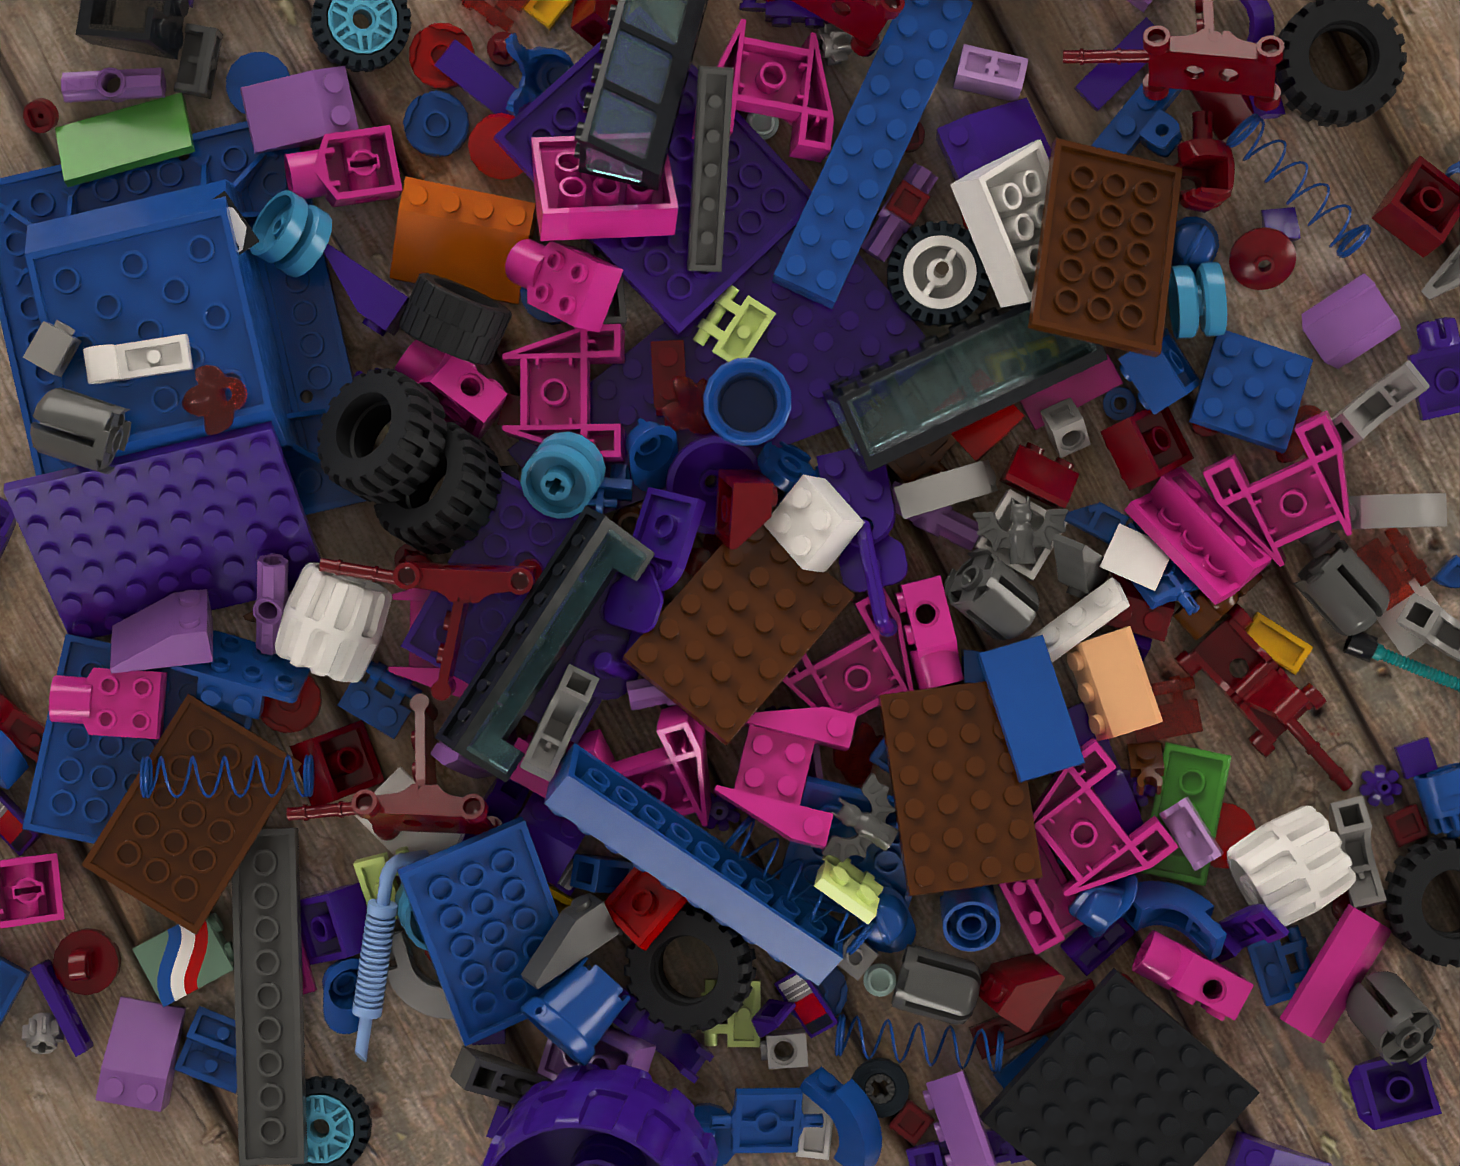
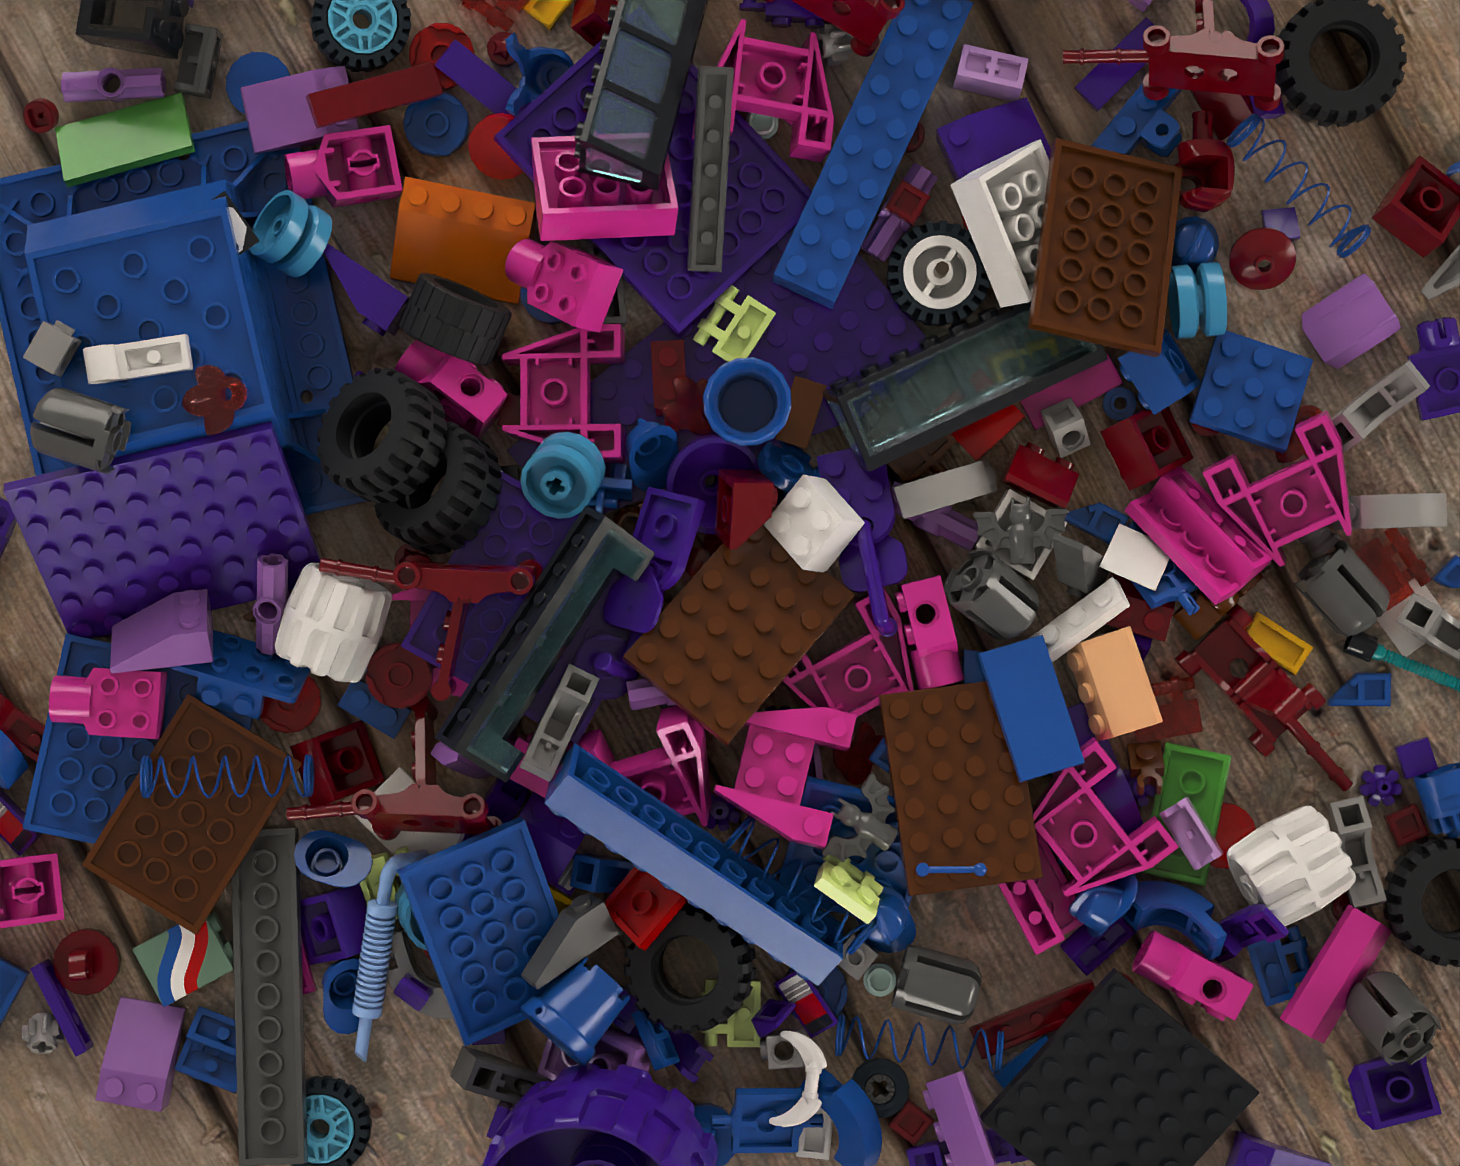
(333, 859): none -> blue piece
(374, 95): none -> dark red tile
(398, 676): none -> dark red tile
(413, 991): none -> dark purple slope
(656, 1041): none -> blue tile
(805, 404): none -> reddish brown tile
(814, 1063): none -> white piece
(923, 869): none -> blue hinge
(970, 918): blue gear -> none
(1020, 988): dark red slope -> none
(1364, 690): none -> blue tile

